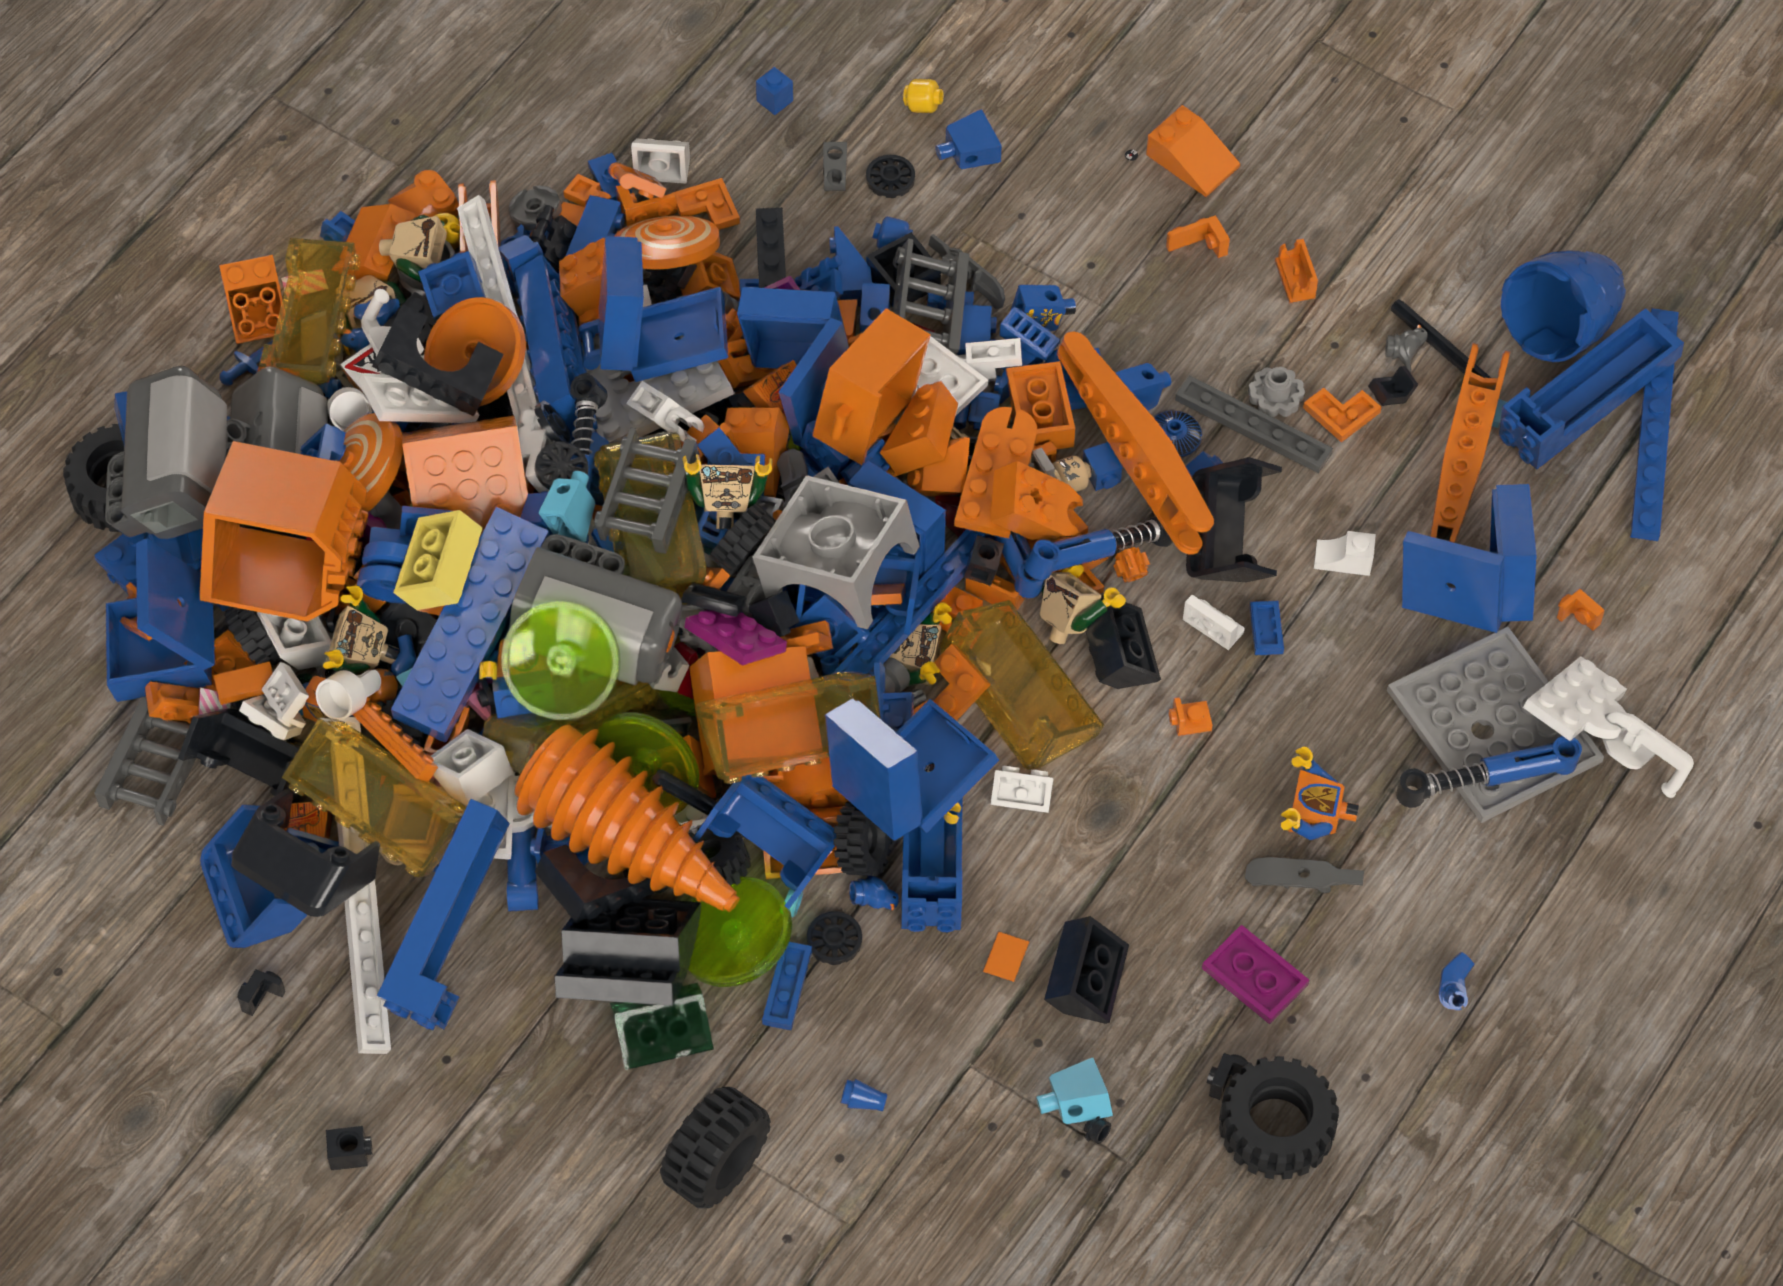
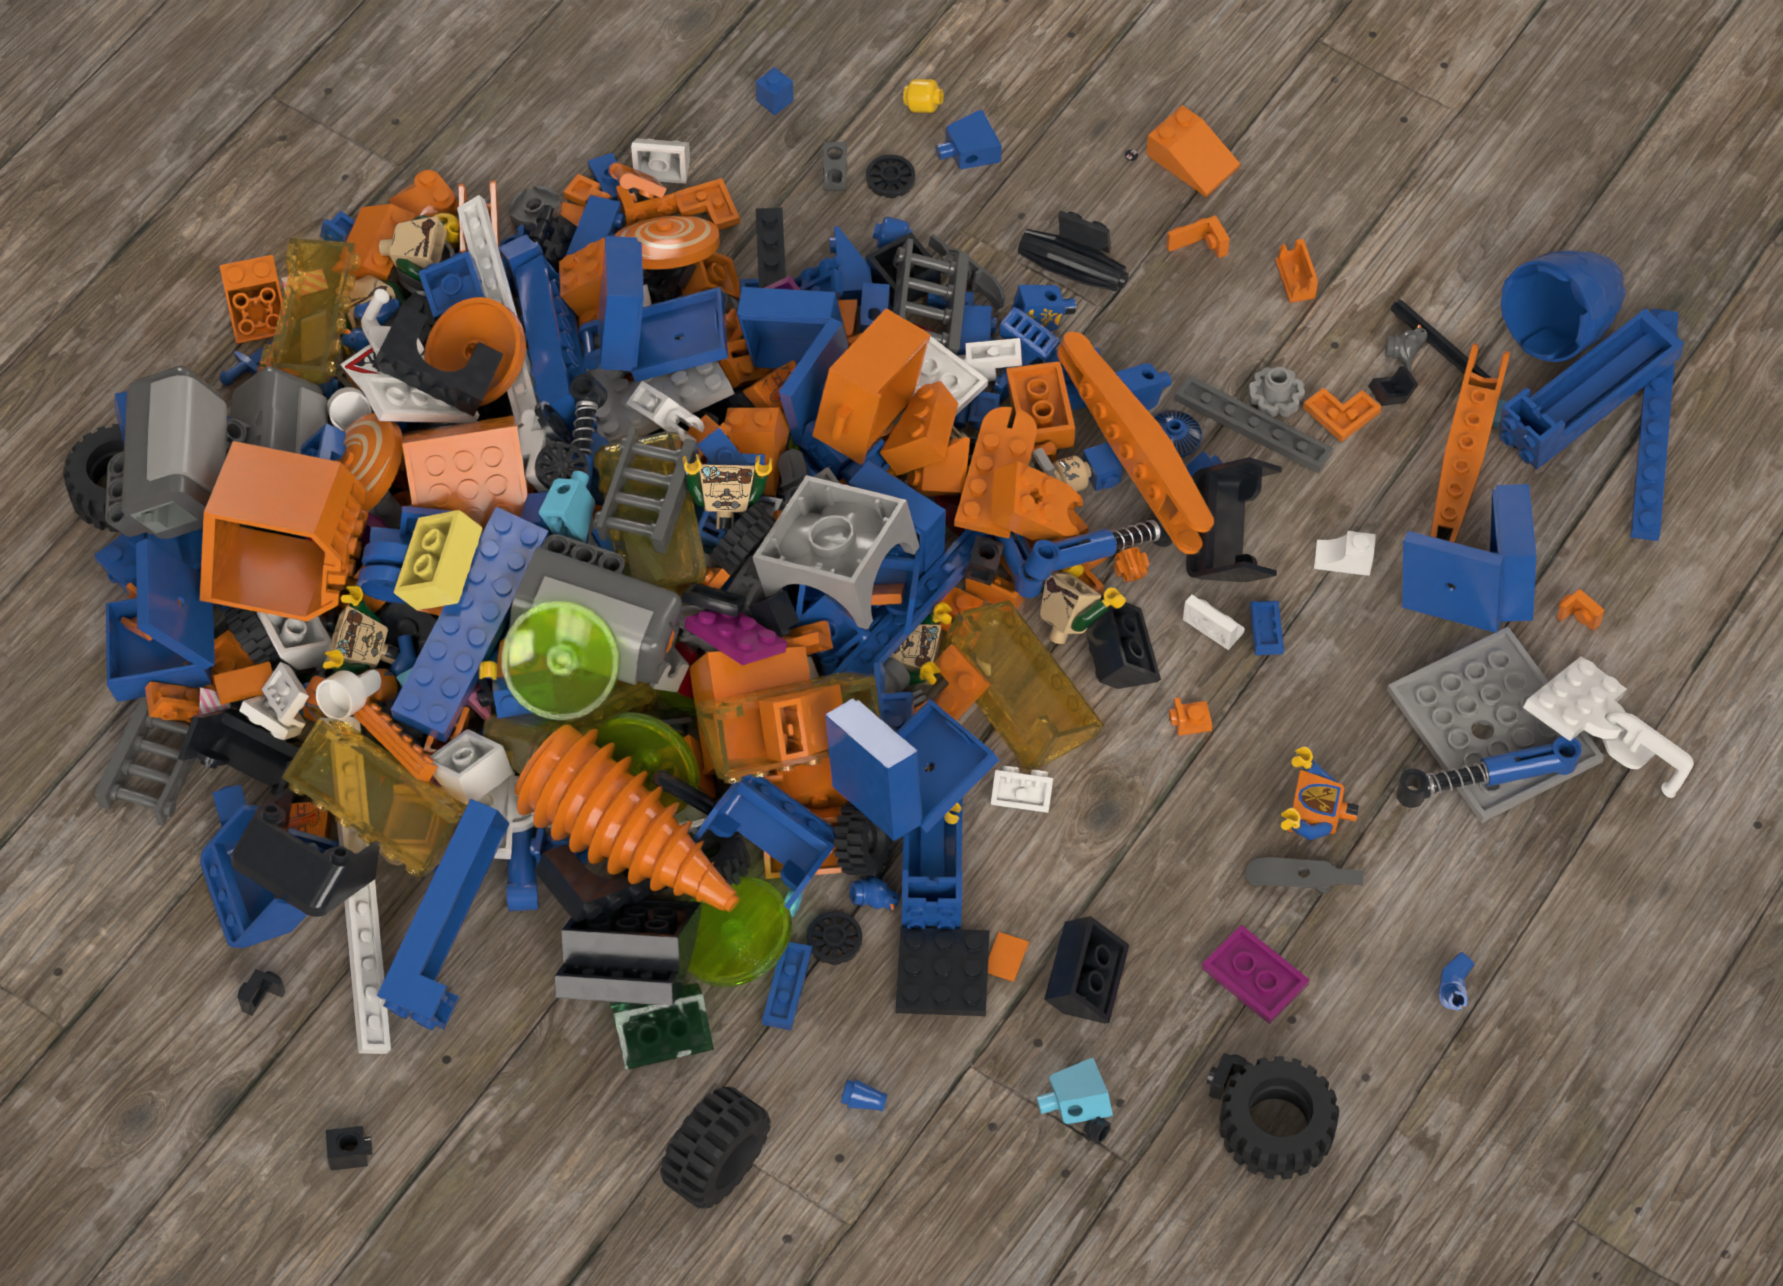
(228, 801): none -> blue brick
(797, 722): none -> orange slope
(942, 971): none -> black plate
(1076, 252): none -> black plate

